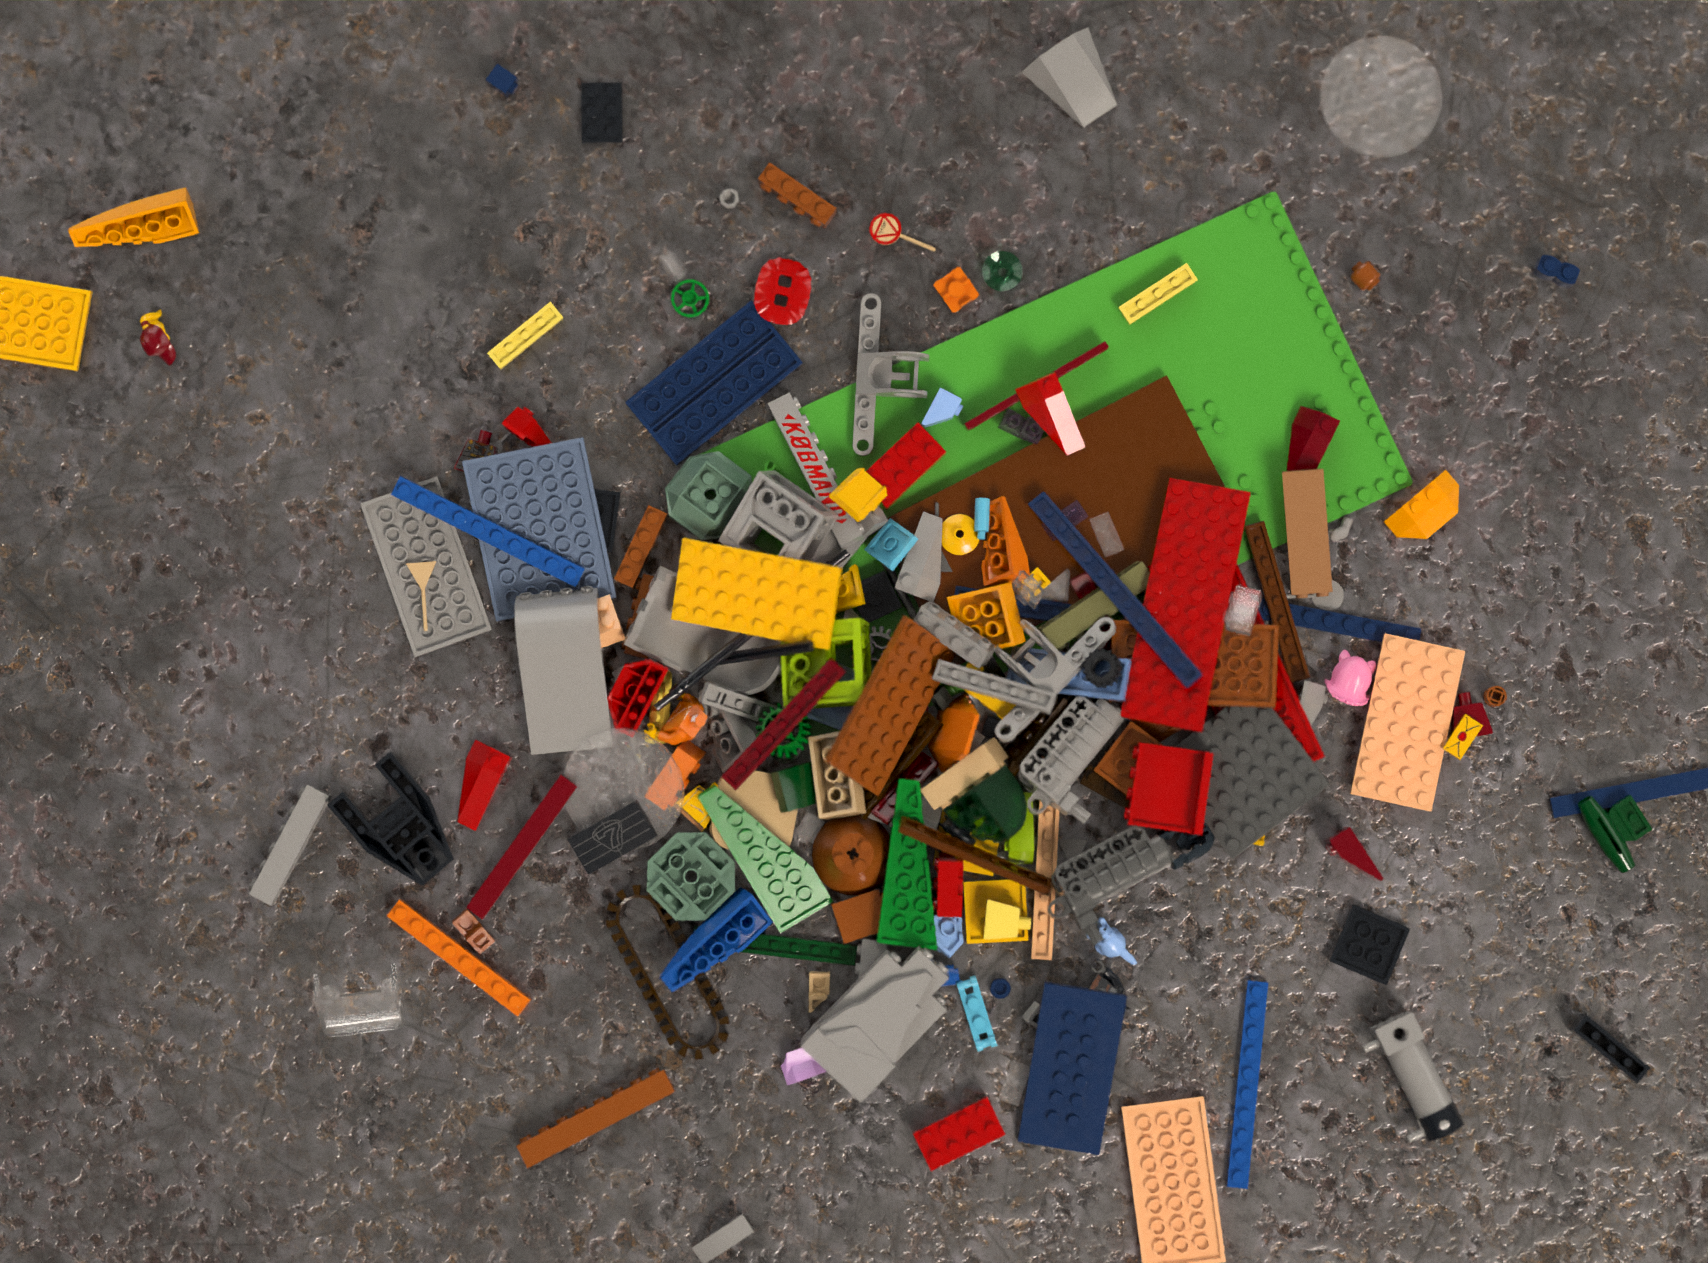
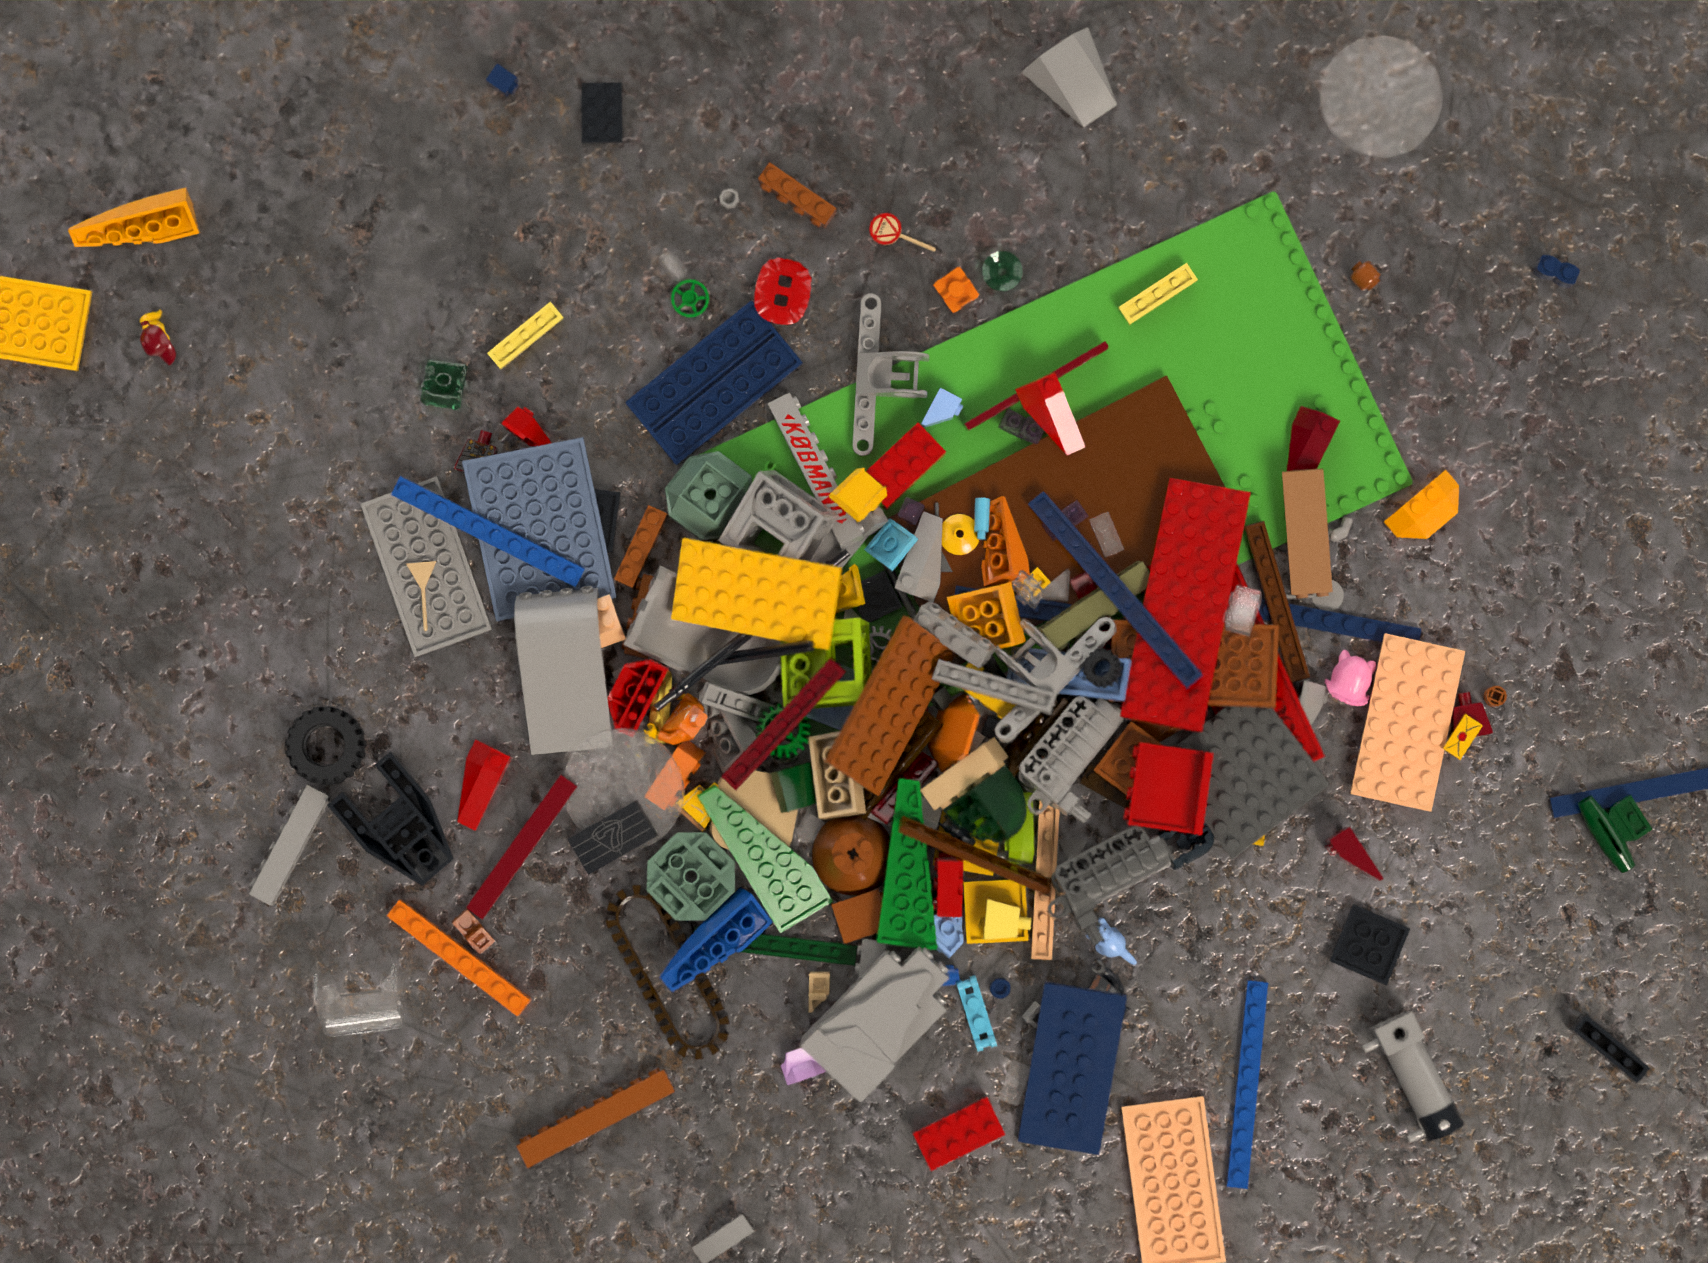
(298, 739): none -> black tyre
(443, 384): none -> clear green slope
(910, 511): none -> brick

